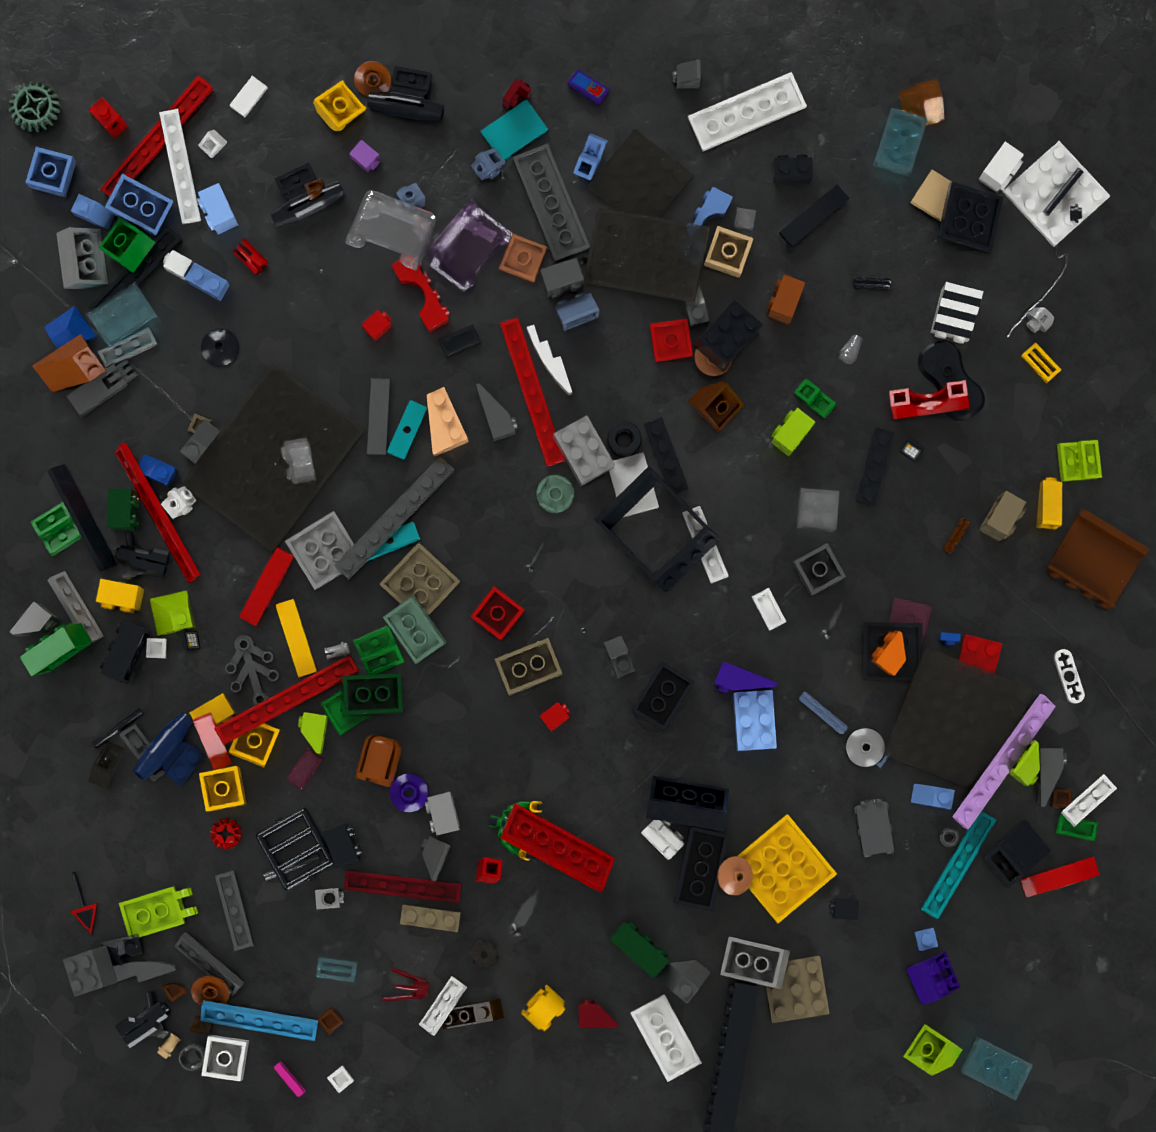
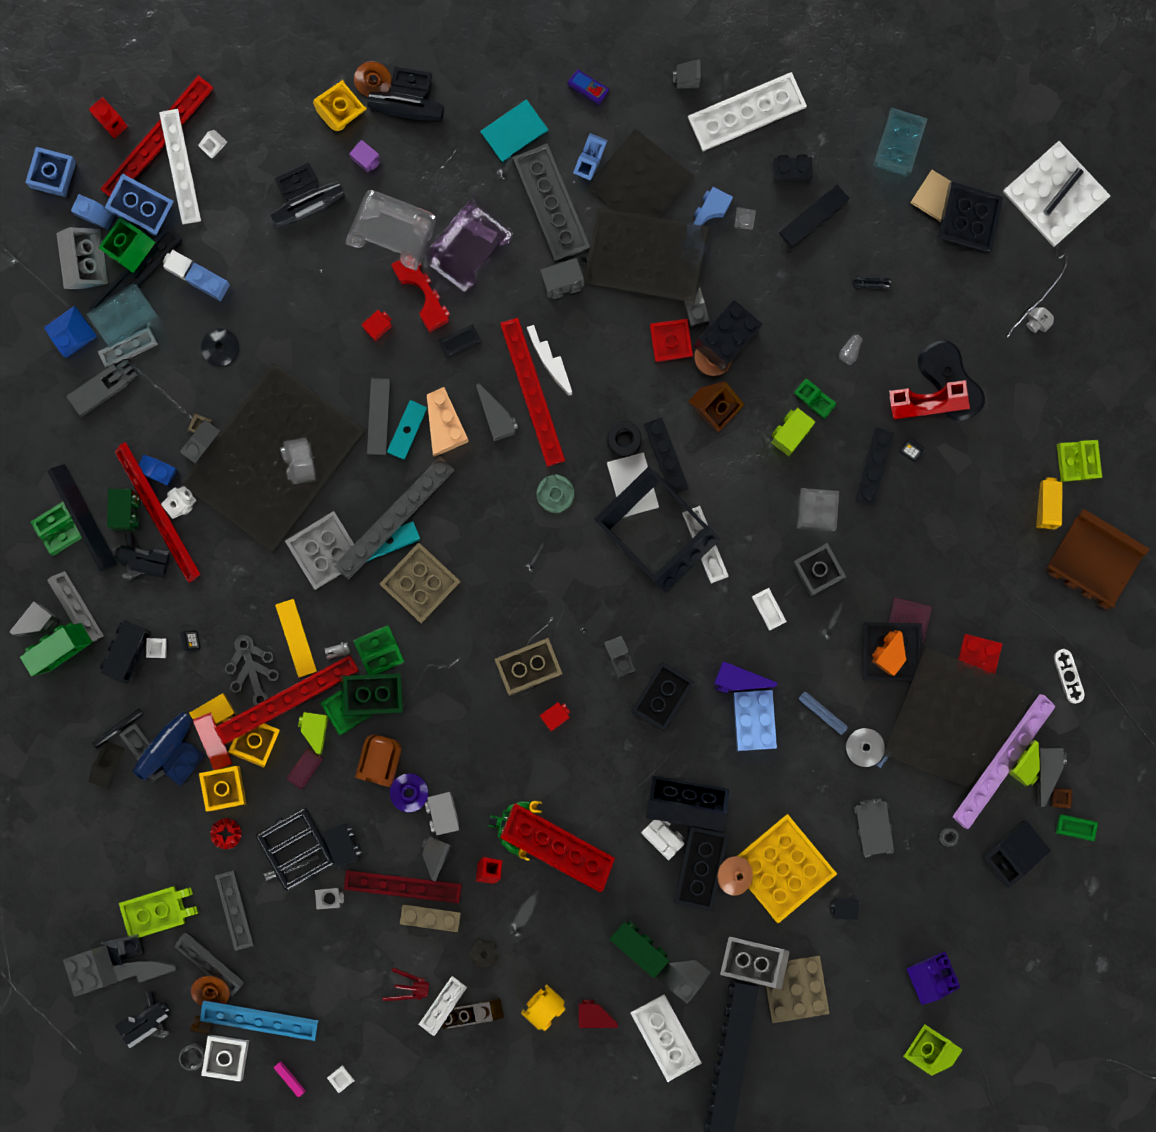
(41, 104): sand green gear -> none
(69, 365): dark orange slope -> none
(86, 914): piece -> none
(120, 595): yellow brick -> none
(168, 1046): tan pin -> none
(172, 613): lime slope -> none
(174, 991): reddish brown tile -> none
(216, 205): light blue brick -> none
(248, 96): white tile -> none
(250, 256): red arm -> none
(266, 586): red slope -> none
(313, 187): reddish brown tile -> none
(330, 1020): reddish brown tile -> none
(336, 977): clear light blue tile -> none
(411, 195): sand blue brick -> none
(414, 629): sand green tile -> none
(488, 164): sand blue brick -> none
(497, 613): red brick -> none
(517, 89): dark red bracket -> none
(523, 258): nougat tile -> none
(577, 311): sand blue slope -> none
(583, 450): light grey brick -> none
(728, 252): tan brick -> none
(787, 296): dark orange brick -> none
(924, 100): clear orange slope -> none
(926, 939): medium blue plate -> none
(932, 796): medium blue slope -> none
(949, 638): blue plate -> none
(956, 312): slope -> none
(956, 536): reddish brown axle -> none
(958, 865): teal tile -> none
(996, 1068): clear light blue brick -> none
(998, 171): white brick -> none
(1003, 515): dark tan brick -> none
(1051, 374): yellow tile -> none
(1059, 877): red slope -> none
(1075, 213): black plate -> none
(1088, 800): white plate -> none

